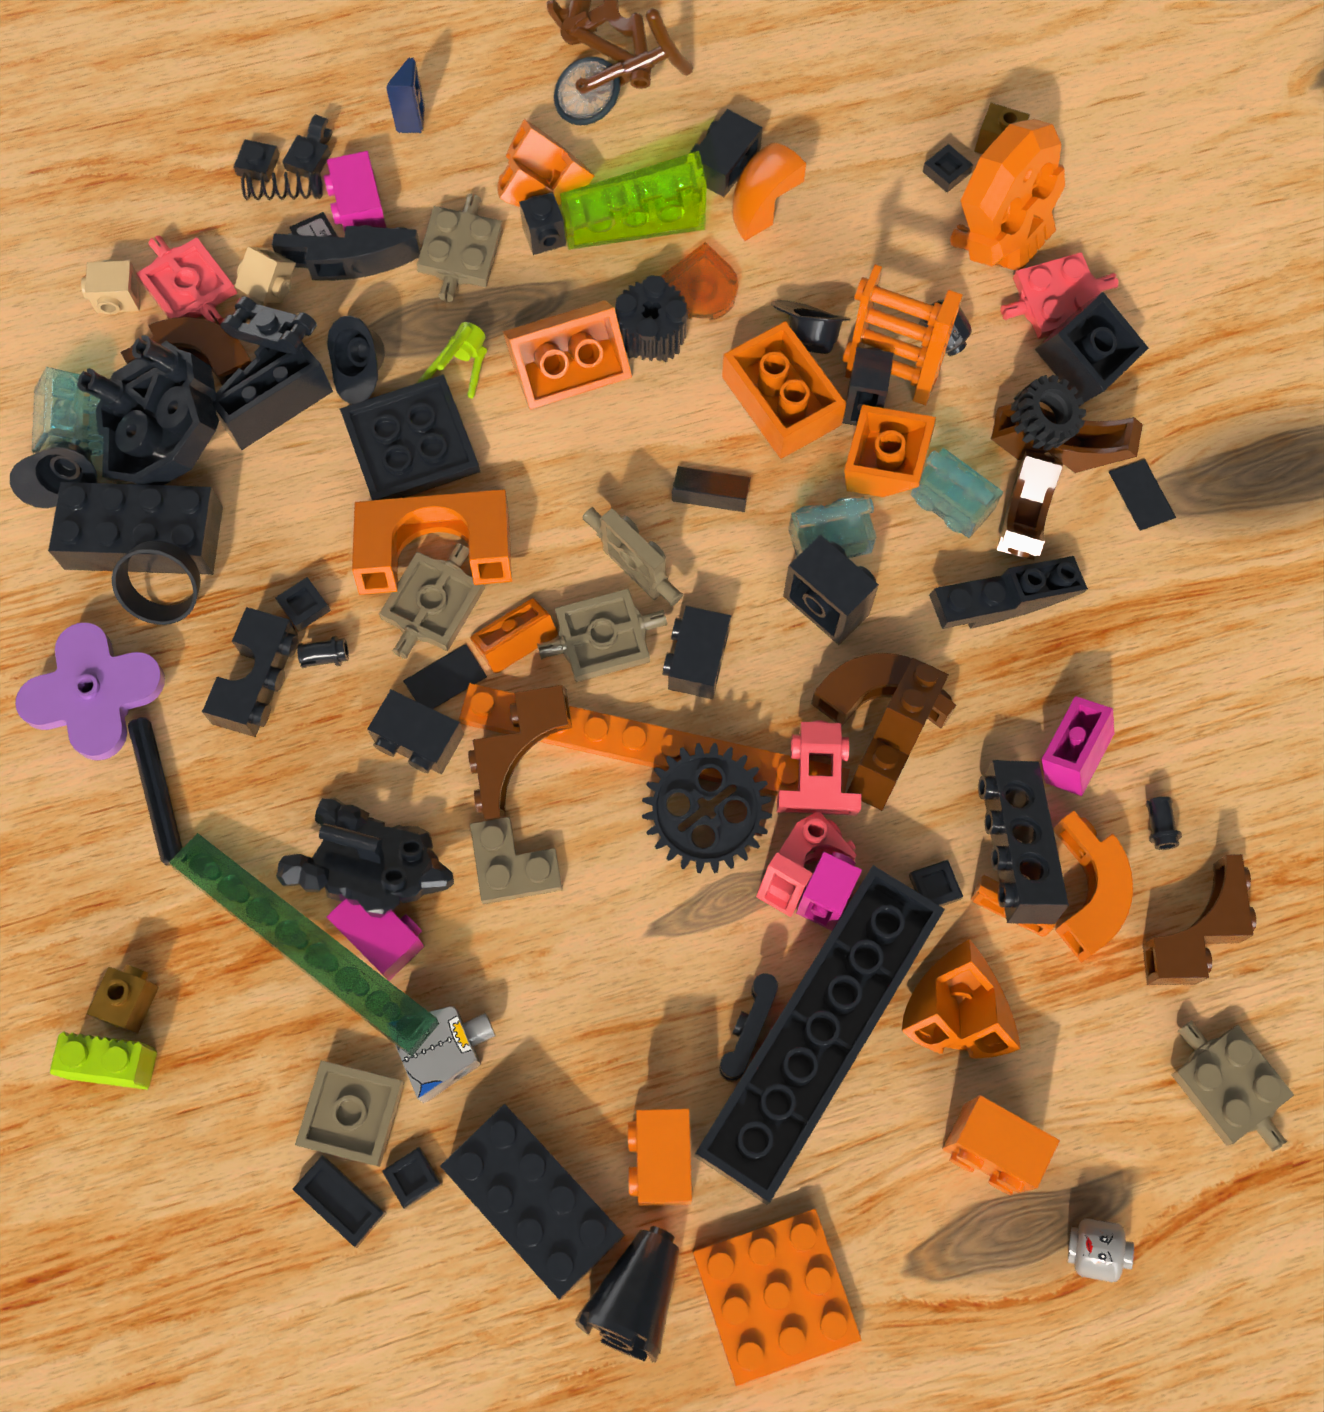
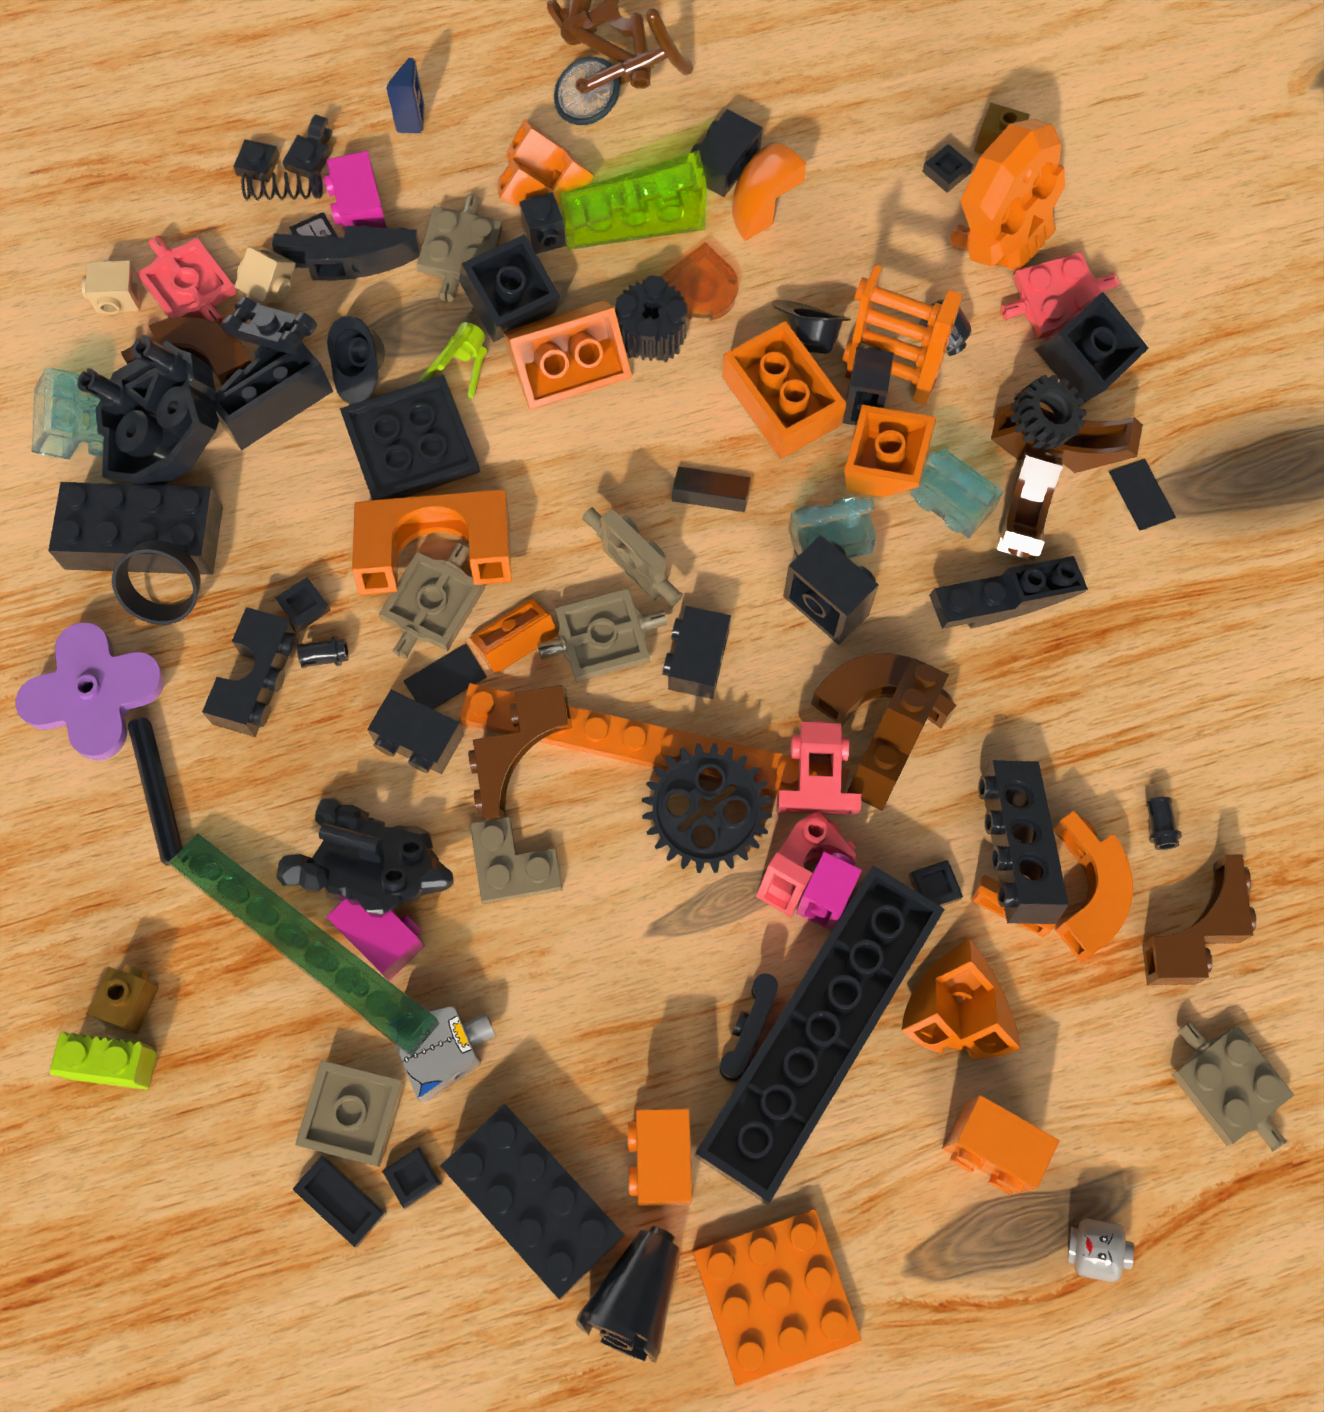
(39, 476): black piece -> none
(508, 287): none -> black brick
(1078, 745): dark pink brick -> none

